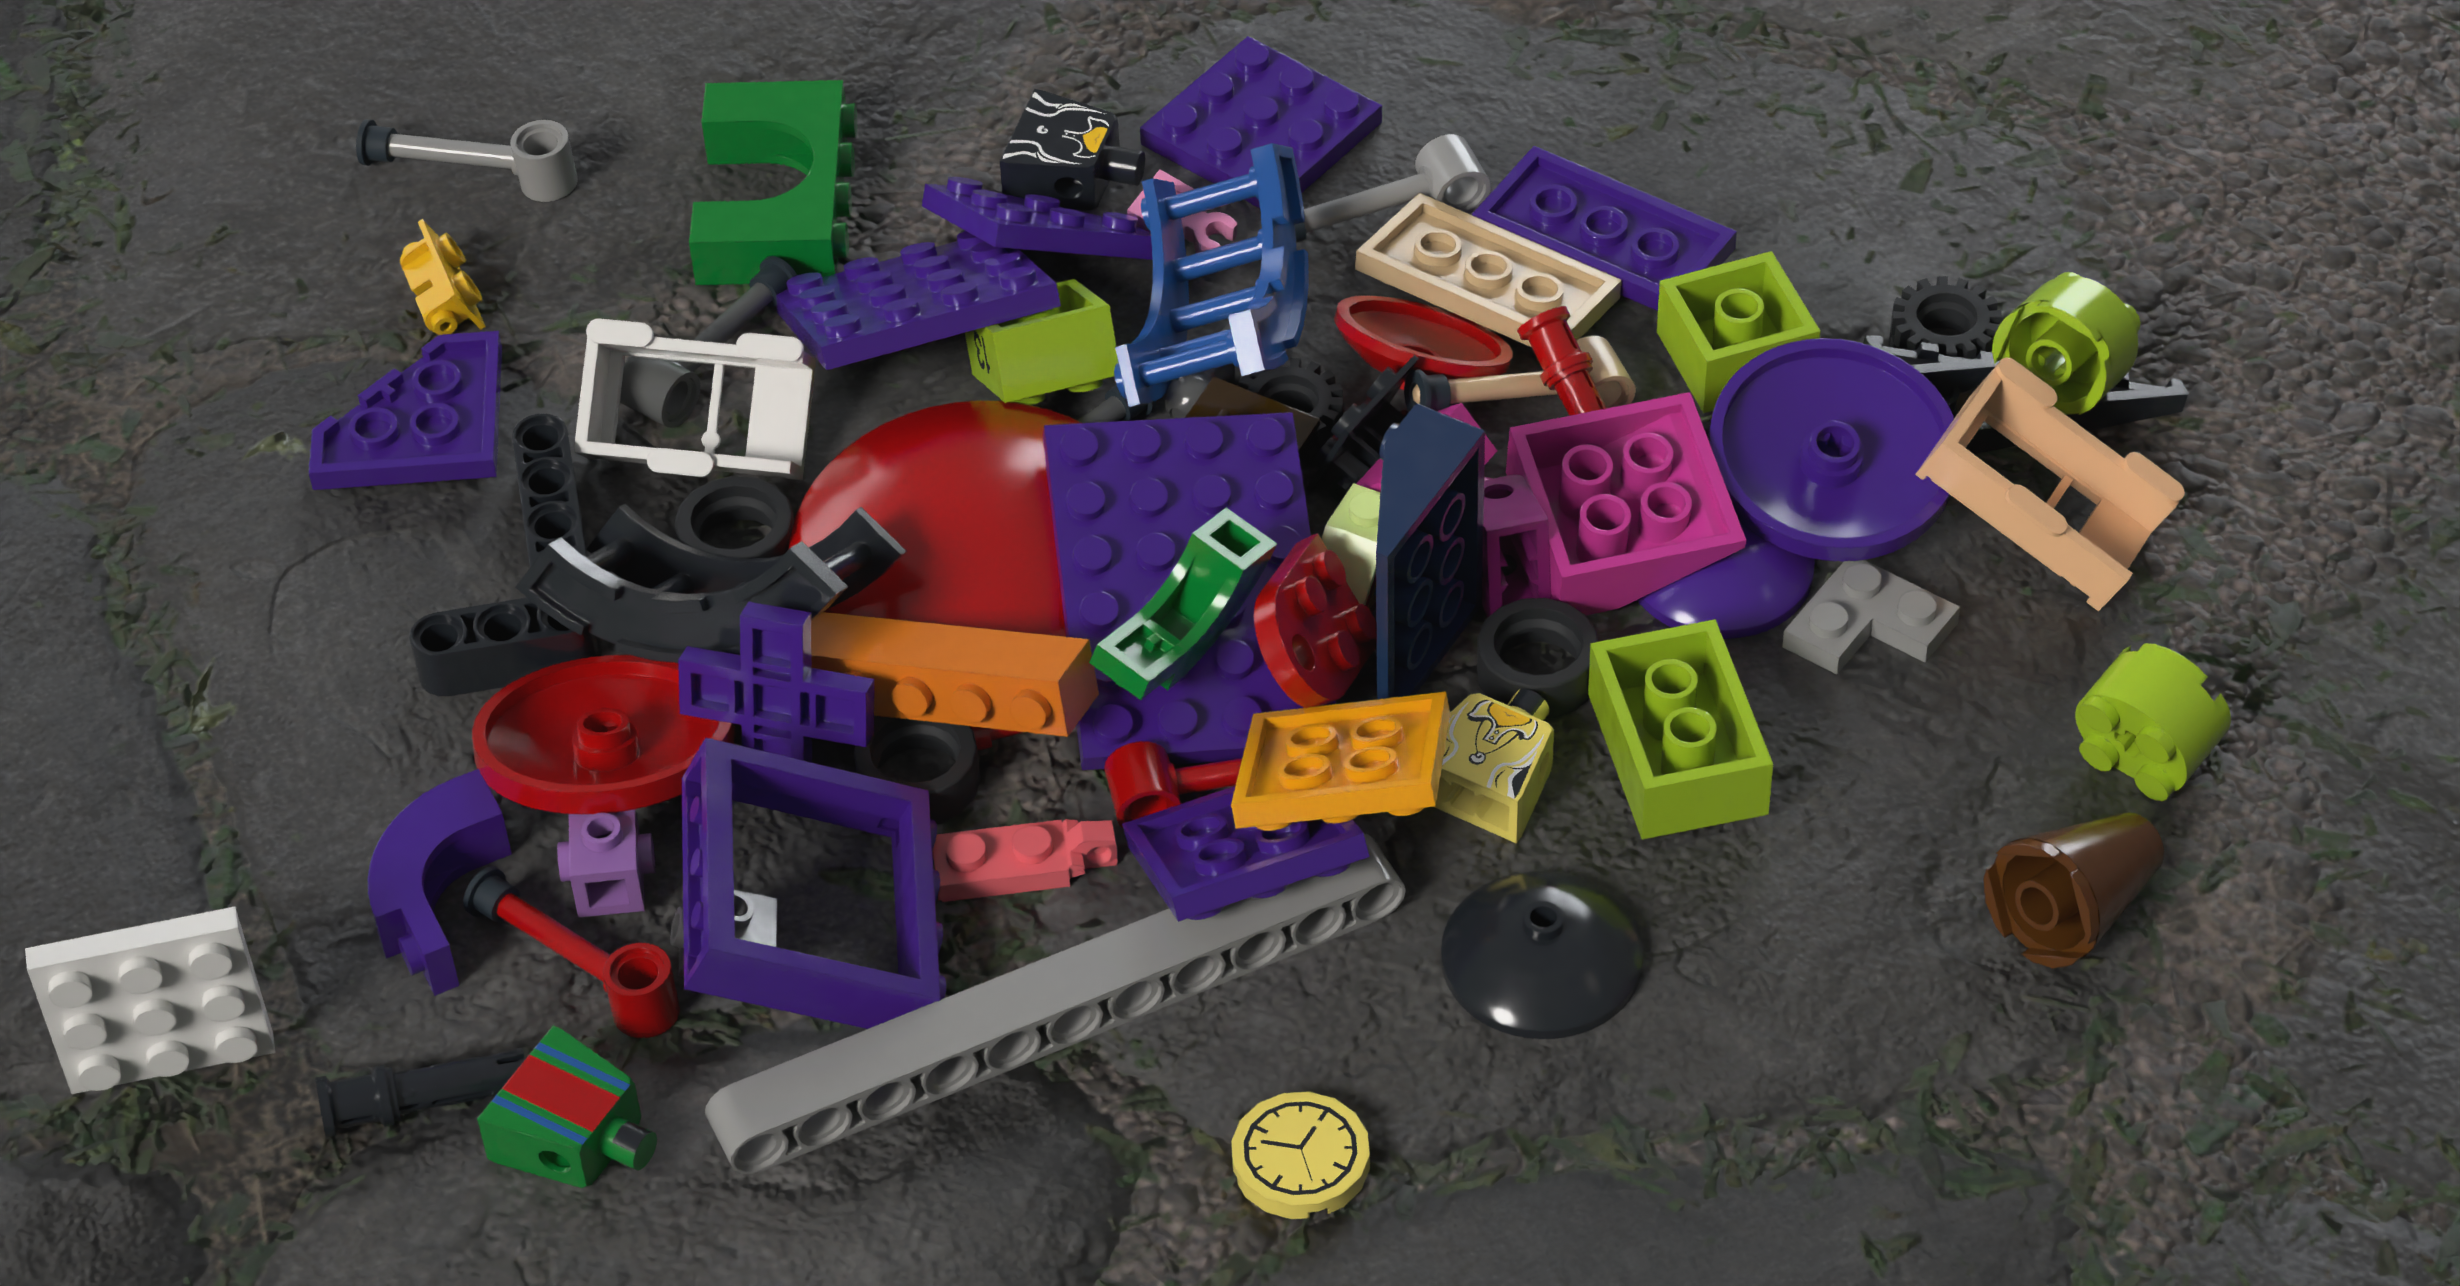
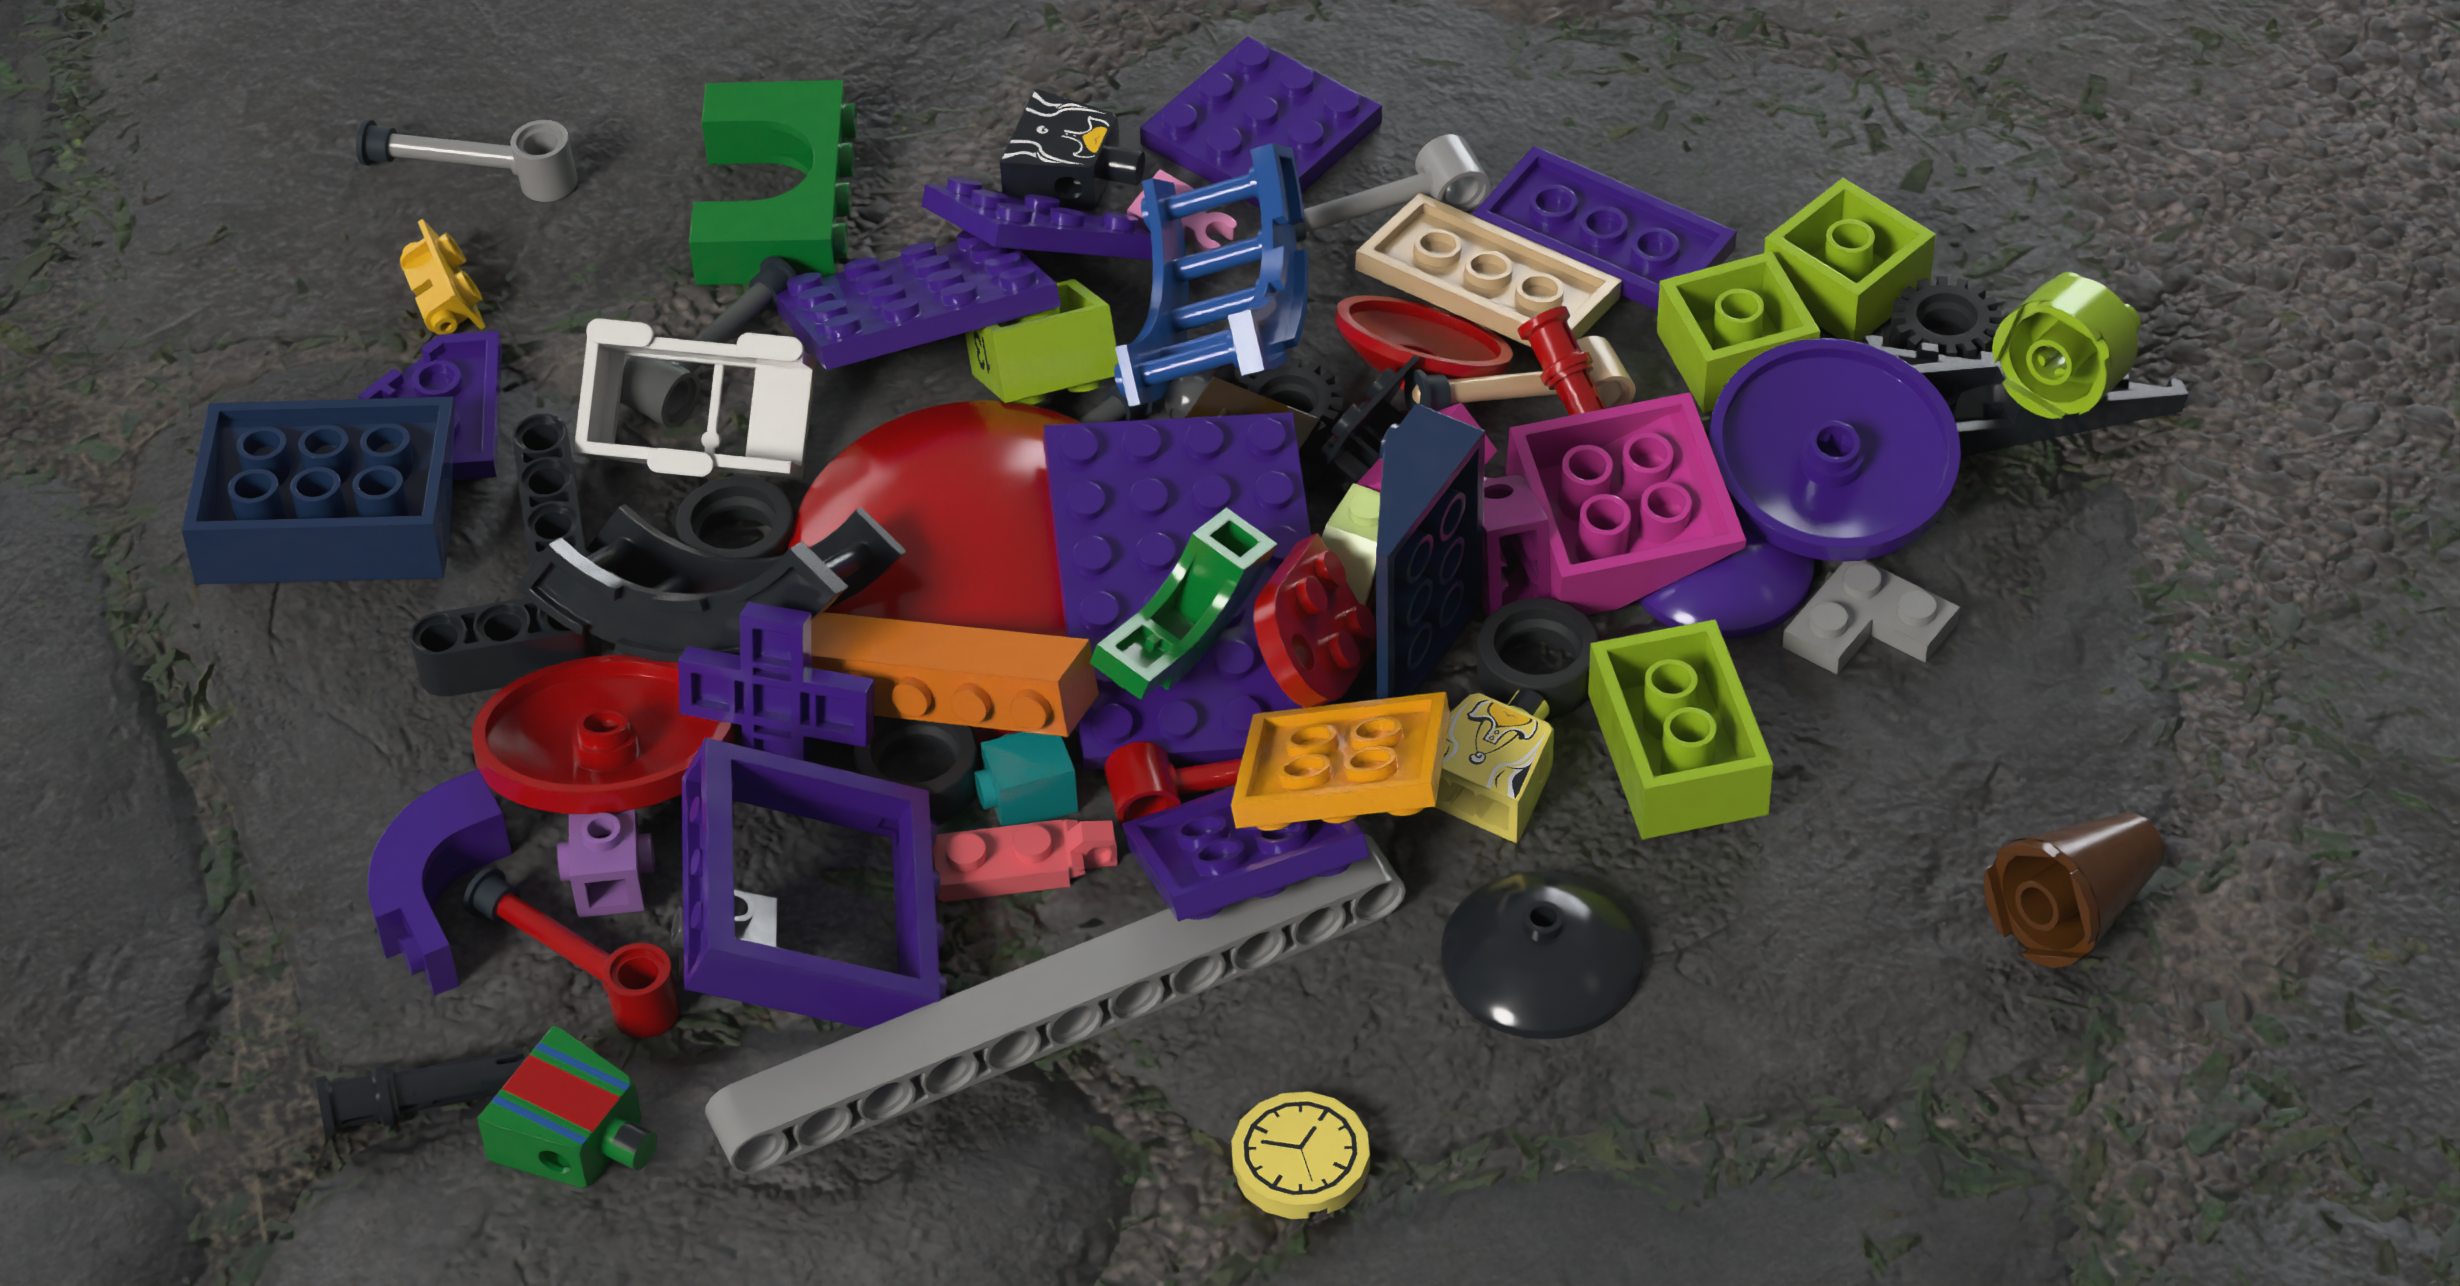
(151, 1000): white plate -> none
(322, 491): none -> dark blue slope
(1026, 778): none -> teal brick
(1851, 258): none -> lime brick
(2128, 491): light nougat piece -> none
(2151, 719): lime brick -> none

